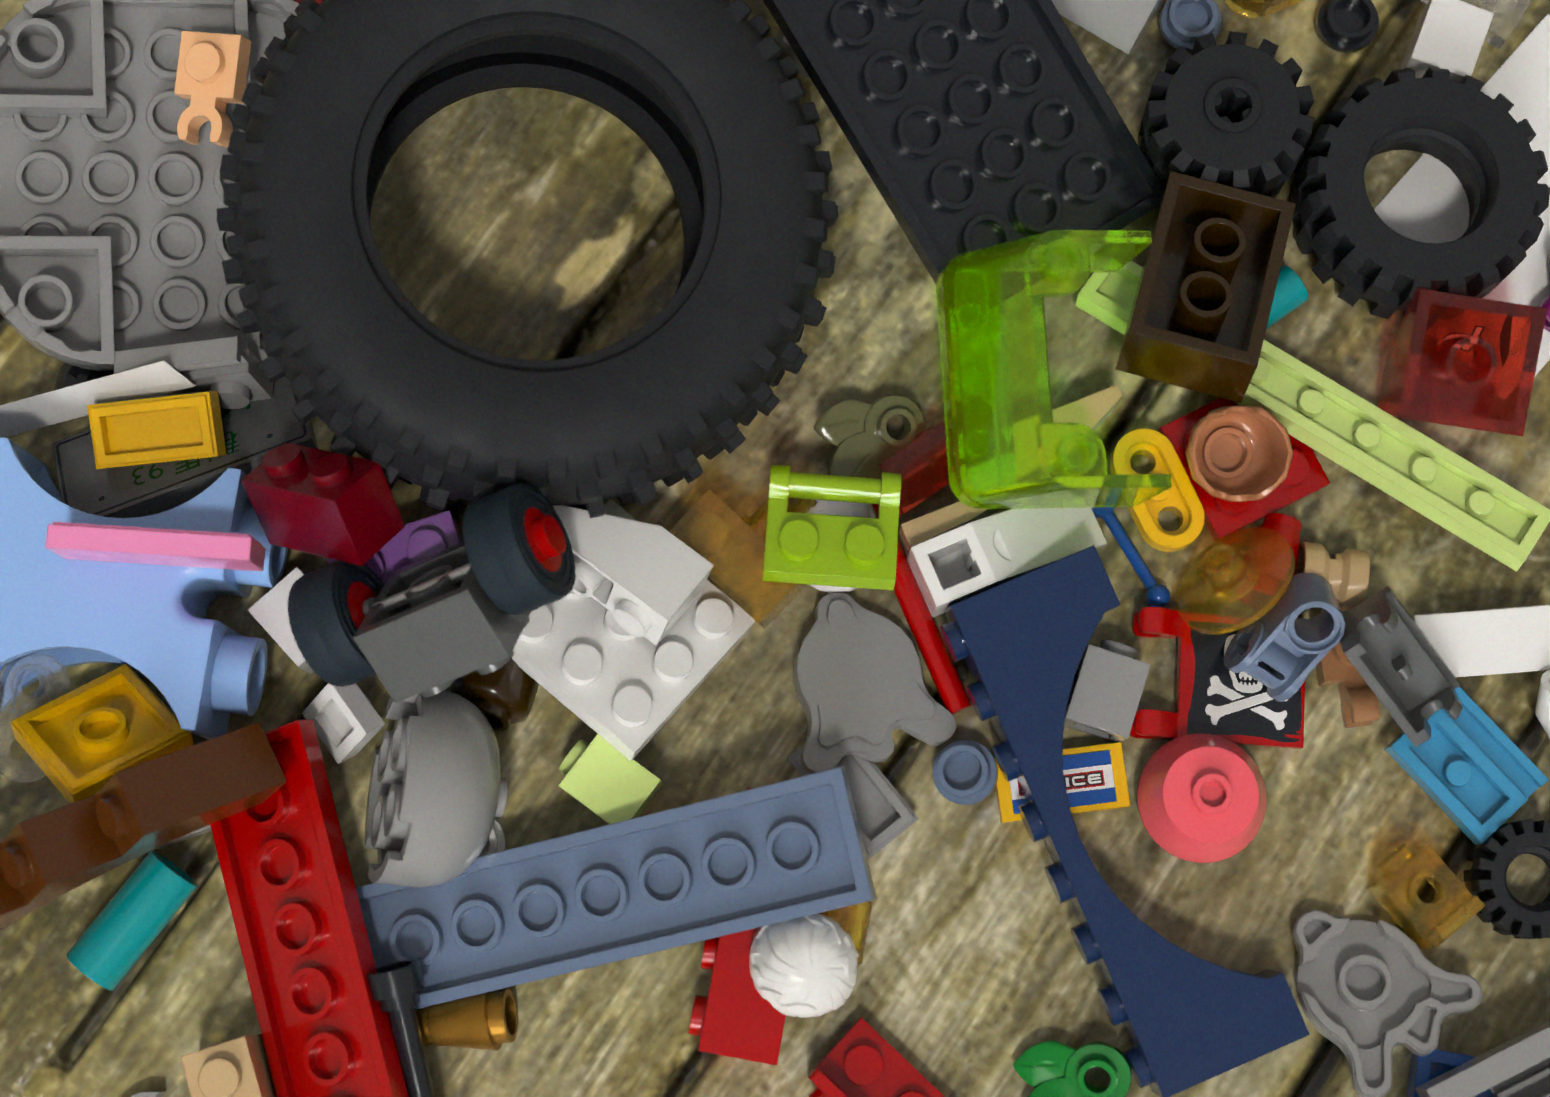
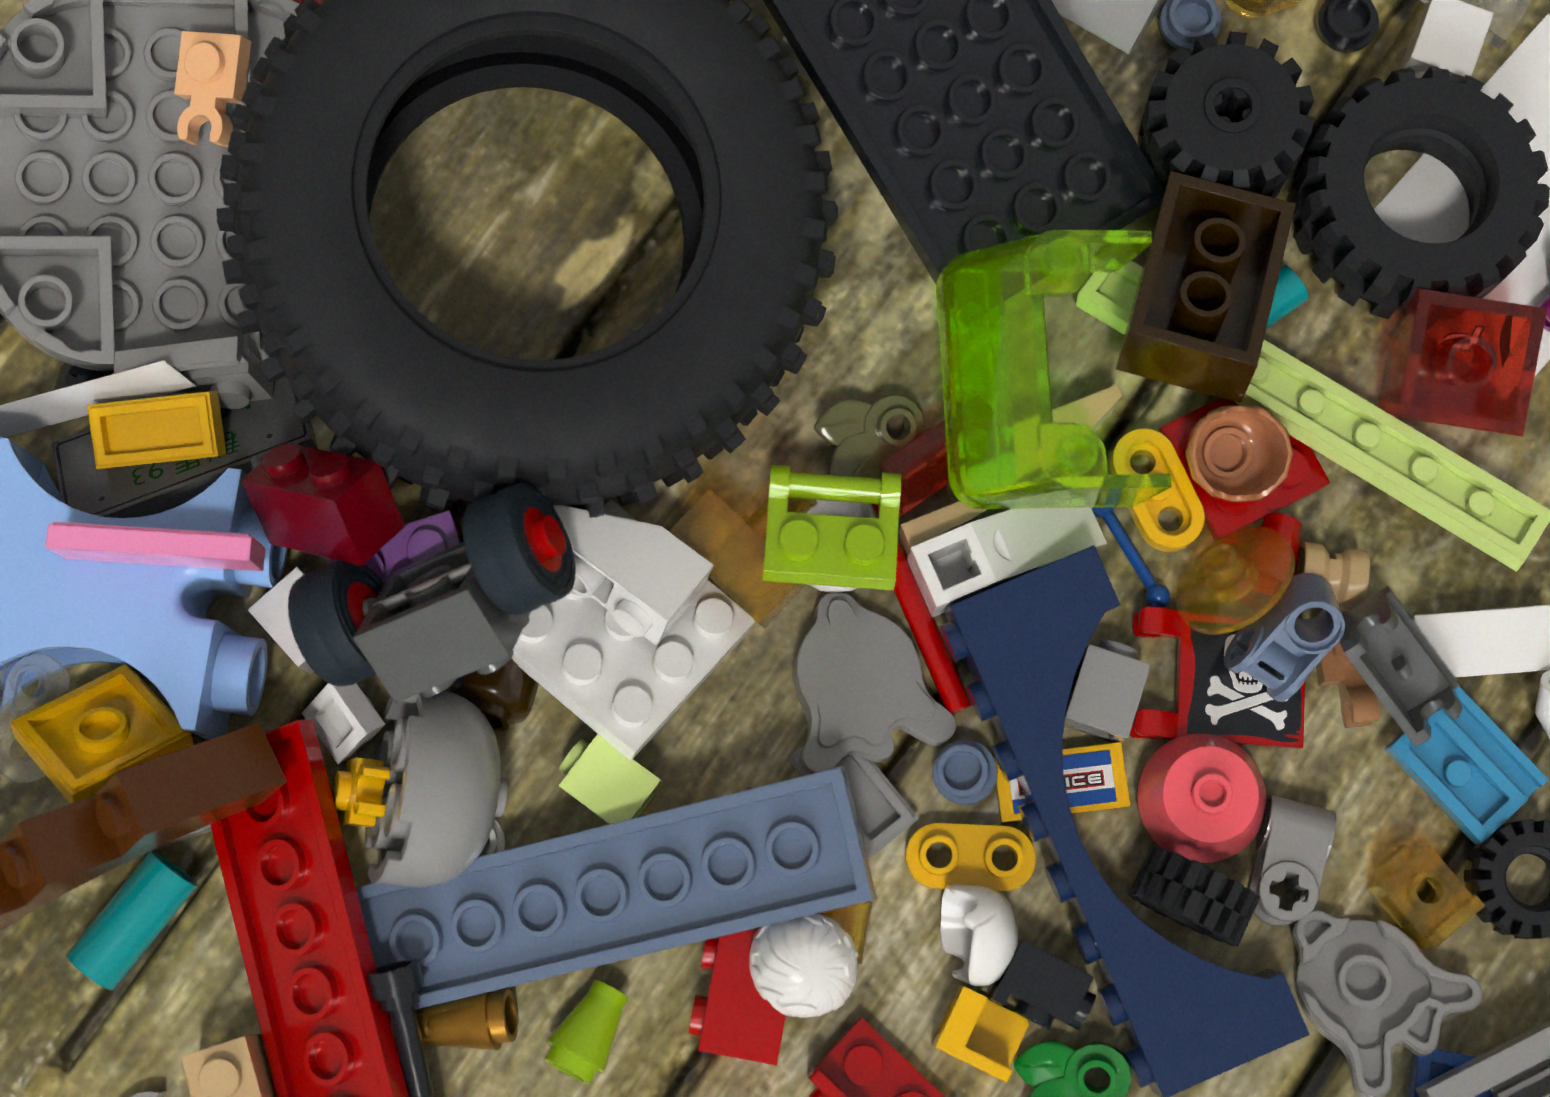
(360, 792): none -> yellow plate
(587, 1034): none -> lime cone
(971, 856): none -> yellow plate
(979, 930): none -> white hair
(981, 1033): none -> yellow panel
(1045, 988): none -> black brick
(1194, 895): none -> black tyre
(1293, 849): none -> light grey piece

